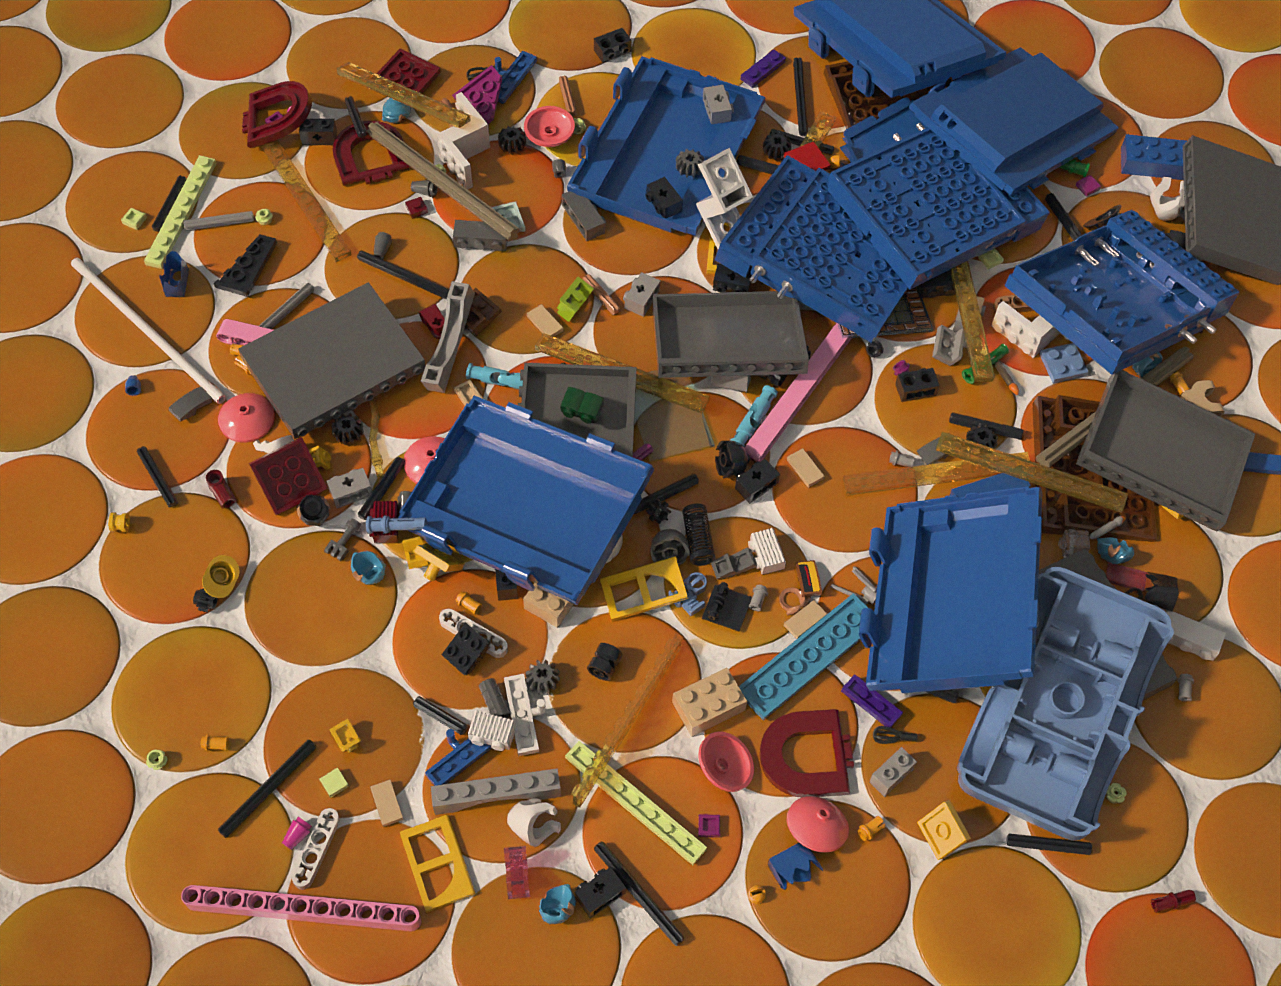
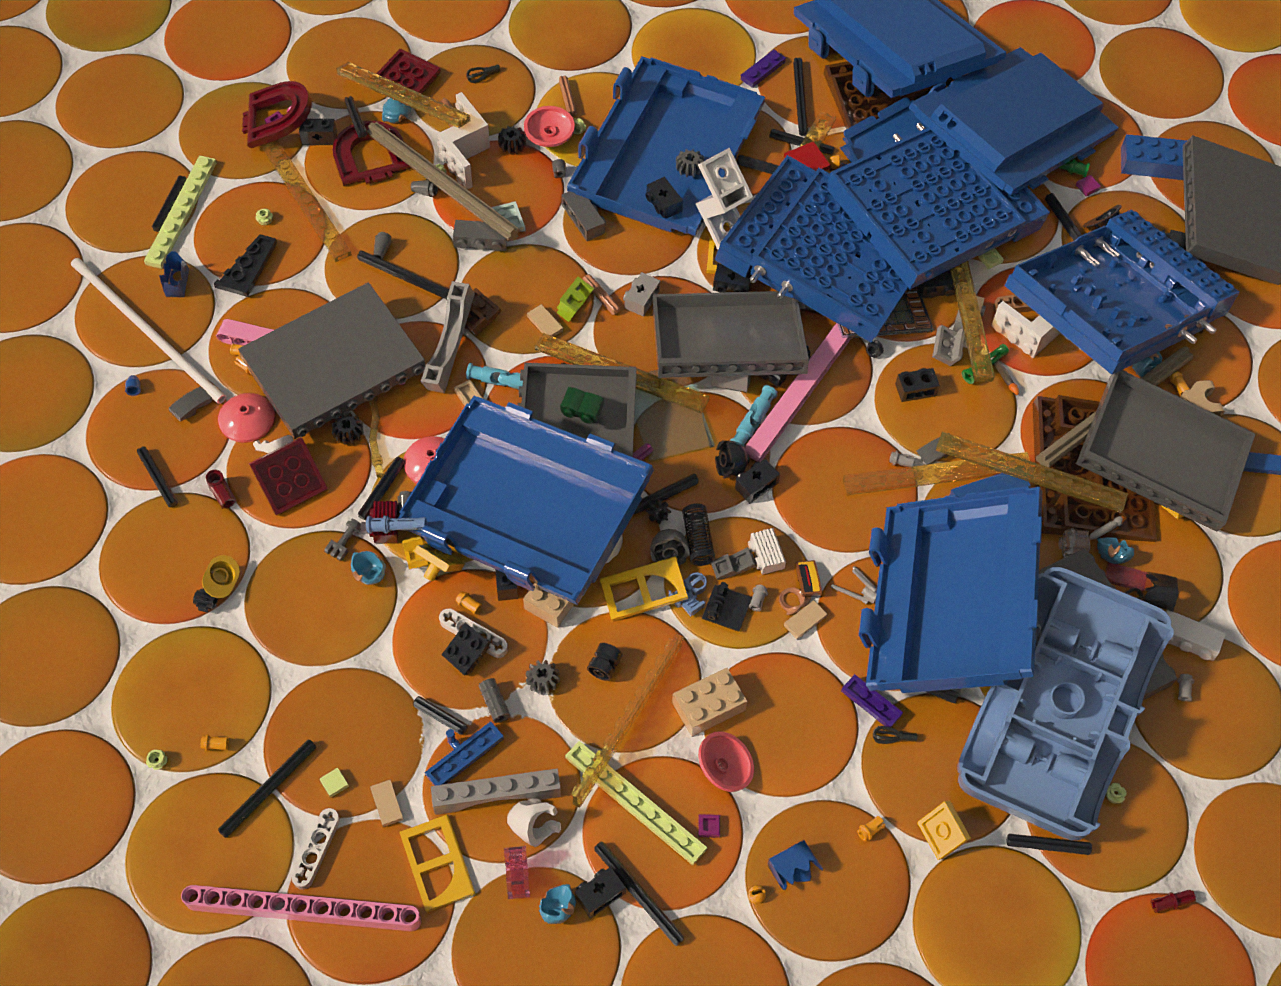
(119, 522): yellow wheel -> none
(134, 218): yellowish green tile -> none
(220, 220): light grey axle -> none
(288, 306): light grey axle -> none
(296, 833): dark pink cone -> none
(313, 510): black hair -> none
(321, 457): yellow bracket -> none
(345, 736): yellow bracket -> none
(349, 487): light grey brick -> none
(416, 207): dark red plate -> none
(433, 320): dark red piece -> none
(483, 93): magenta plate -> none
(492, 731): white brick -> none
(514, 74): blue plate -> none
(523, 714): white plate -> none
(612, 45): black brick -> none
(717, 104): light grey brick -> none
(776, 146): black gear -> none
(804, 658): dark azure plate -> none
(805, 468): tan tile -> none
(806, 784): dark red piece -> none
(817, 824): coral dish -> none
(893, 771): light grey brick -> none
(901, 367): magenta plate -> none
(982, 436): black gear -> none
(1000, 429): black axle -> none
(1063, 363): medium blue plate -> none
(1167, 207): white piece -> none

